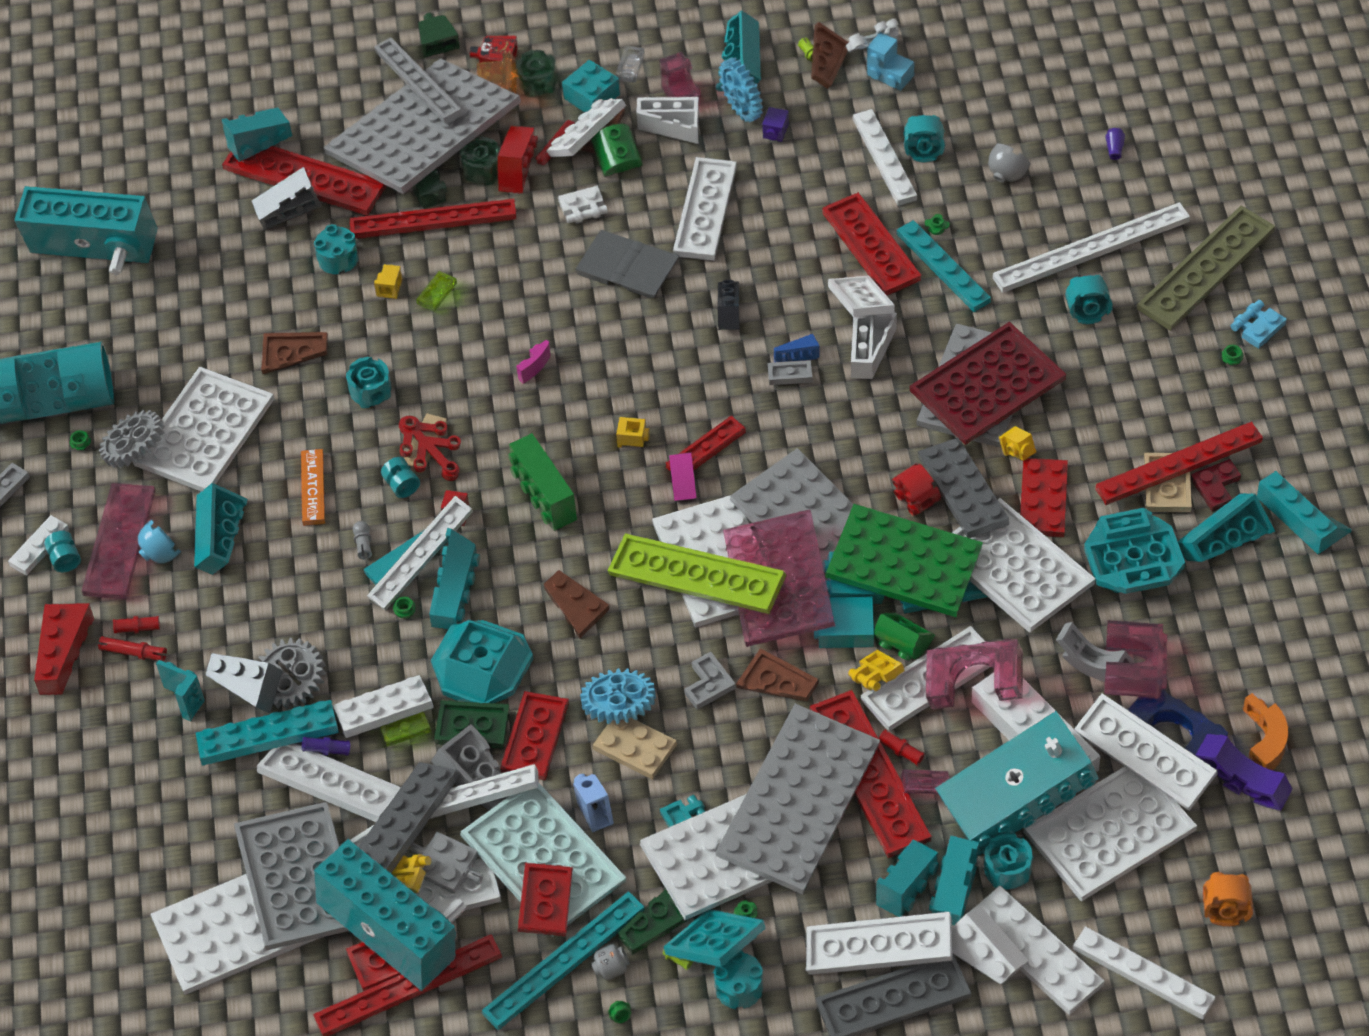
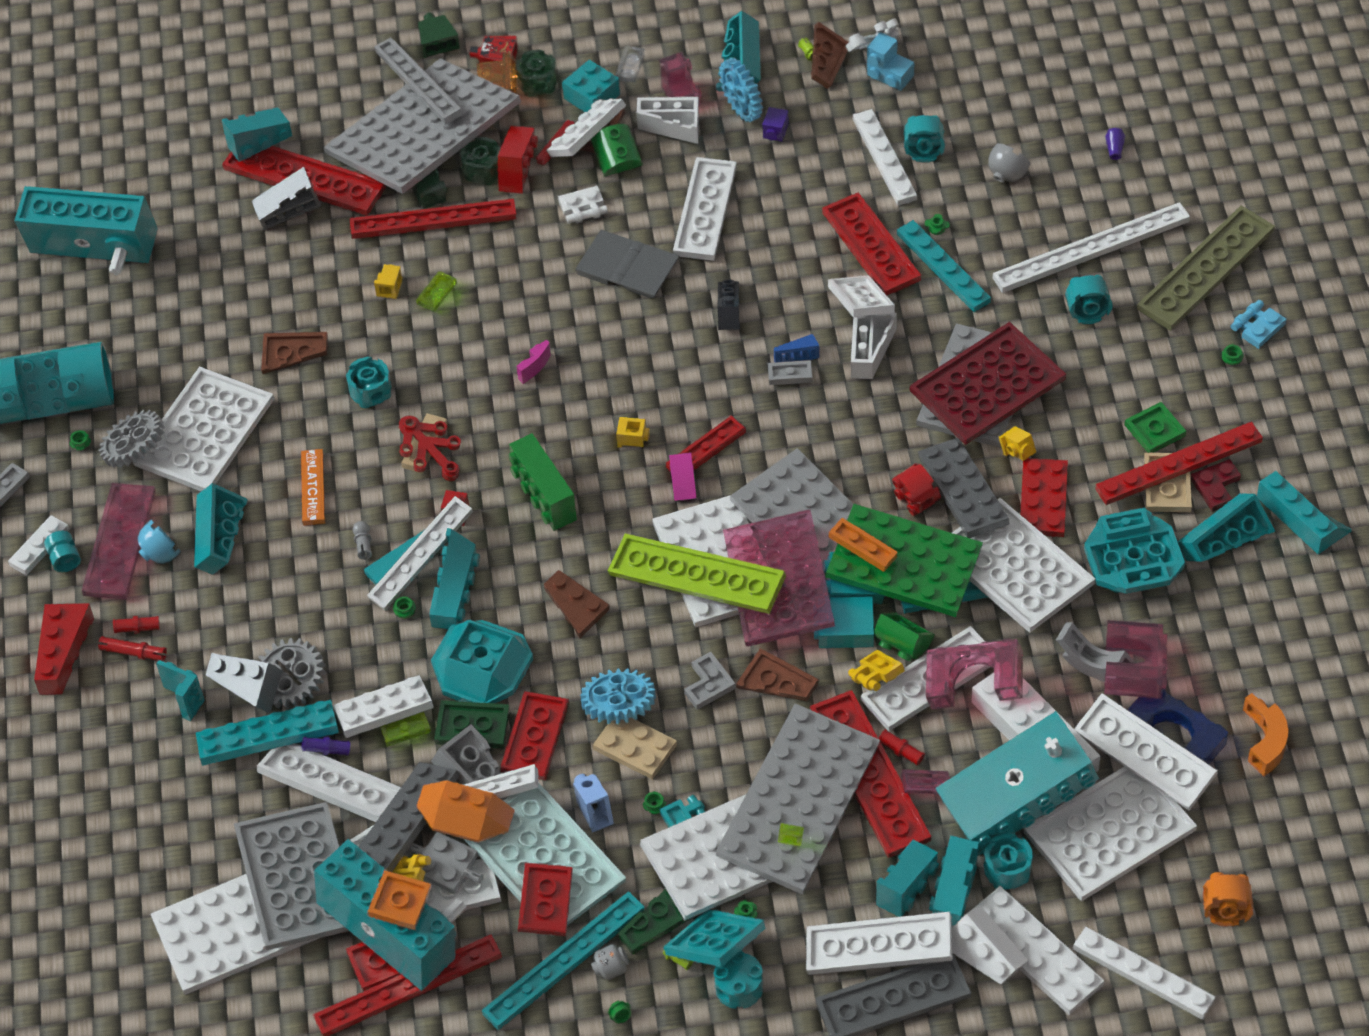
(336, 249): teal brick -> none
(399, 900): none -> orange plate
(400, 477): teal wheel -> none
(464, 811): none -> orange wedge
(654, 797): none -> green plate
(790, 834): none -> clear neon green tile
(863, 544): none -> orange plate
(1155, 428): none -> green plate
(1242, 774): dark purple brick -> none

